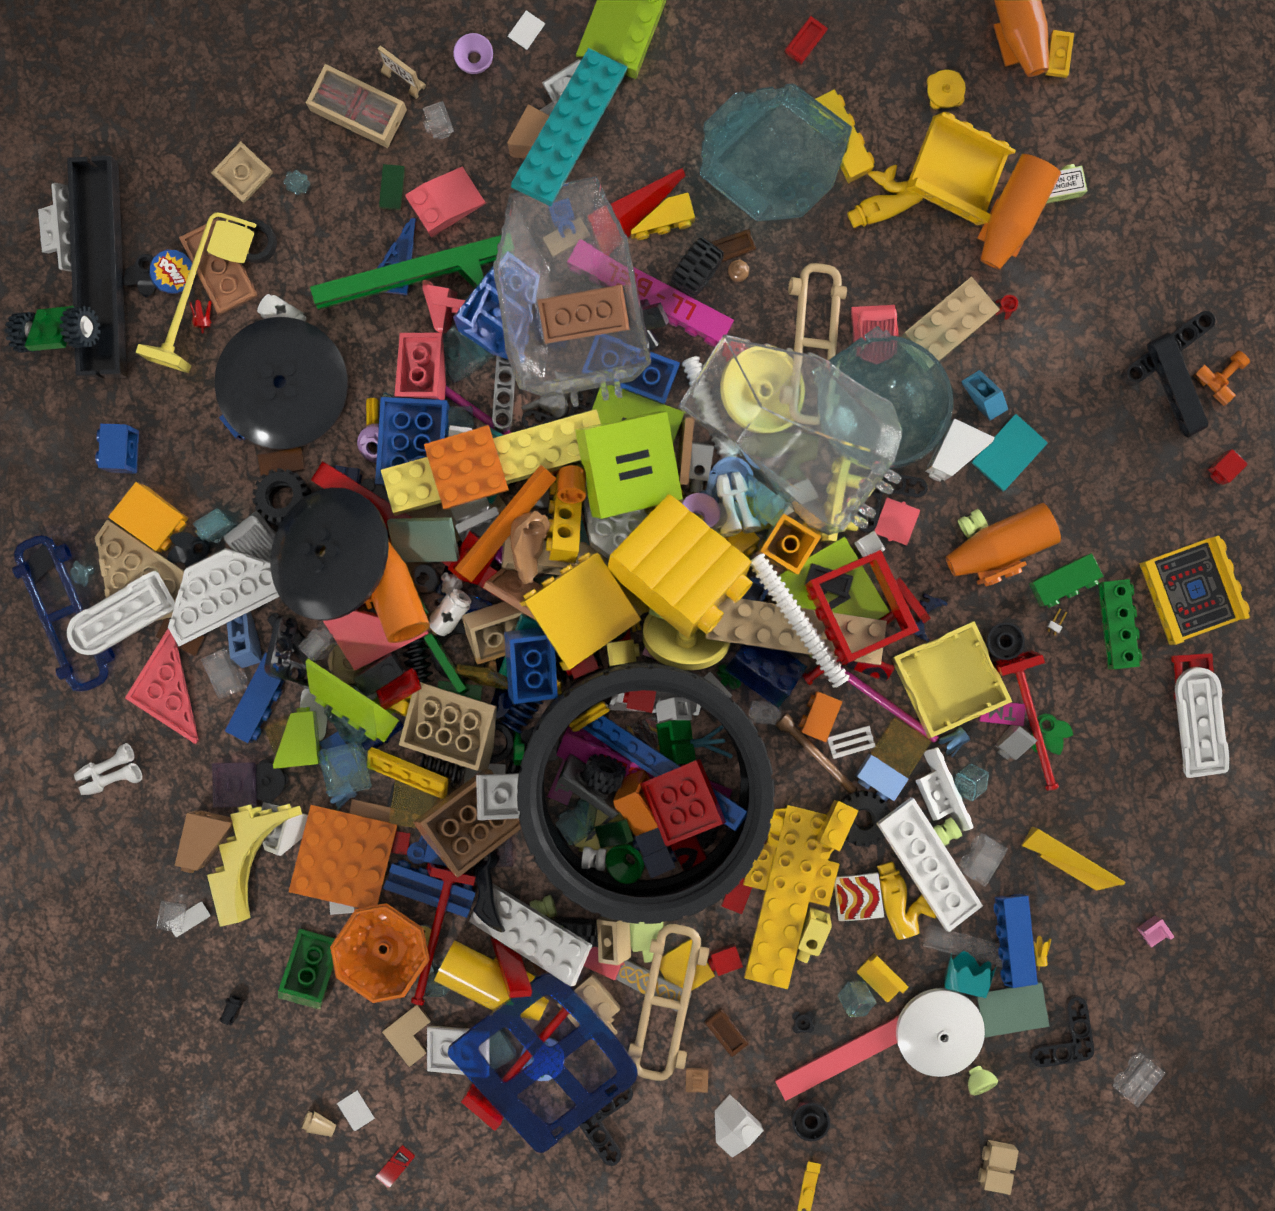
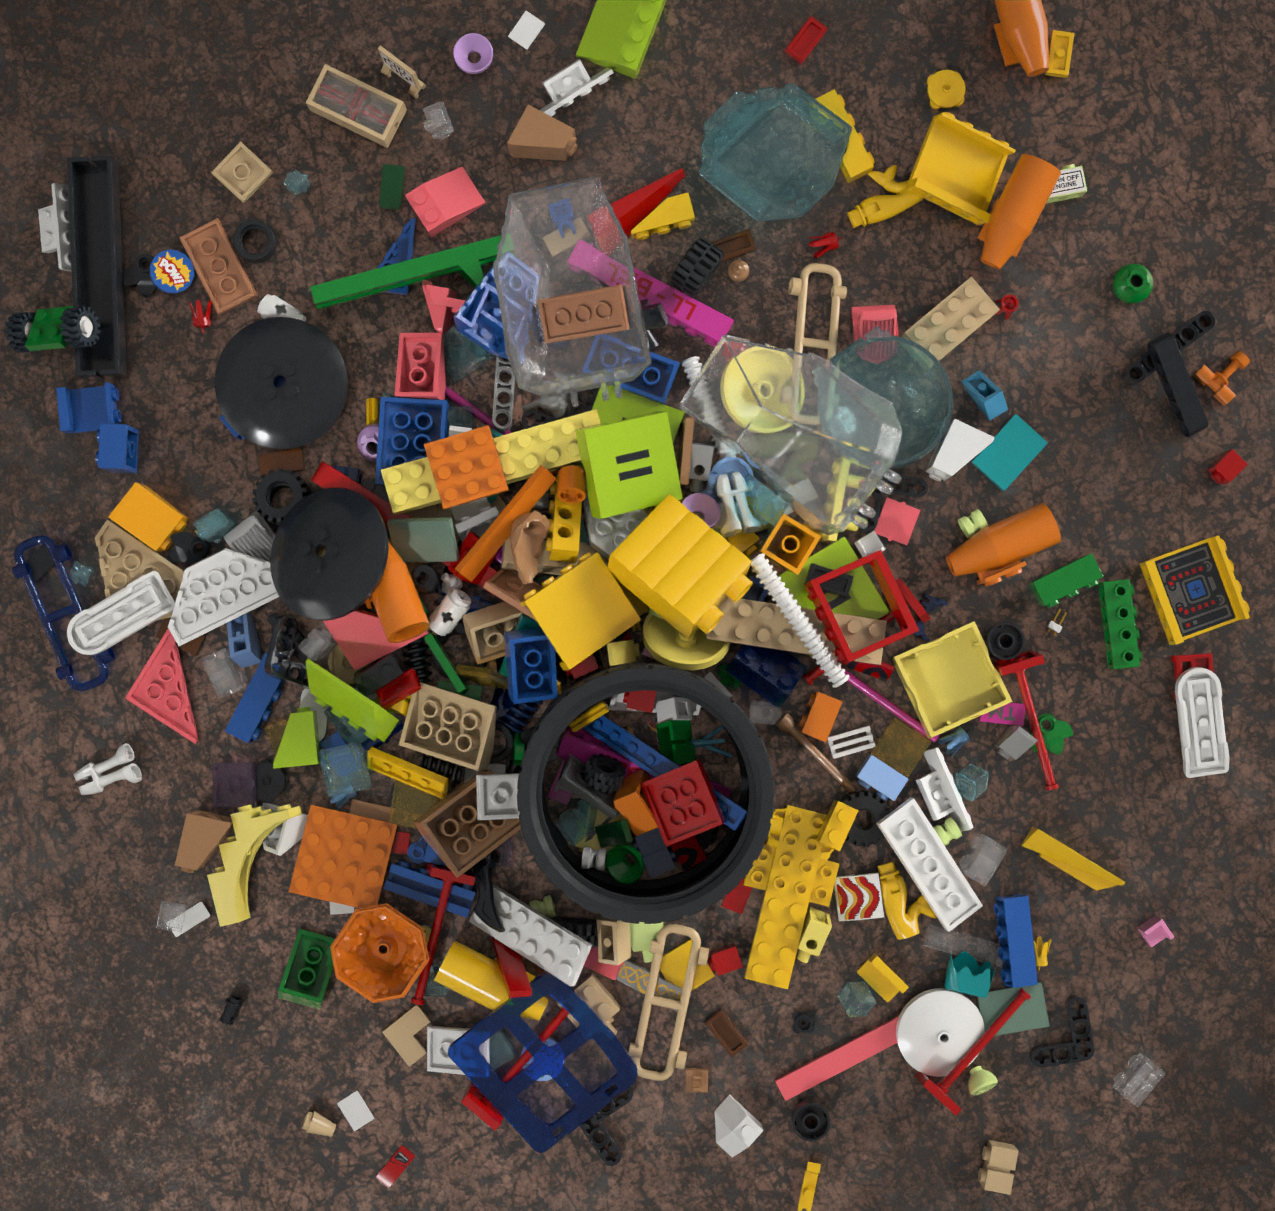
(87, 407): none -> blue panel
(227, 242): light yellow piece -> none
(569, 127): teal plate -> none
(827, 239): none -> red piece
(940, 1089): none -> red tile
(1125, 290): none -> green piece

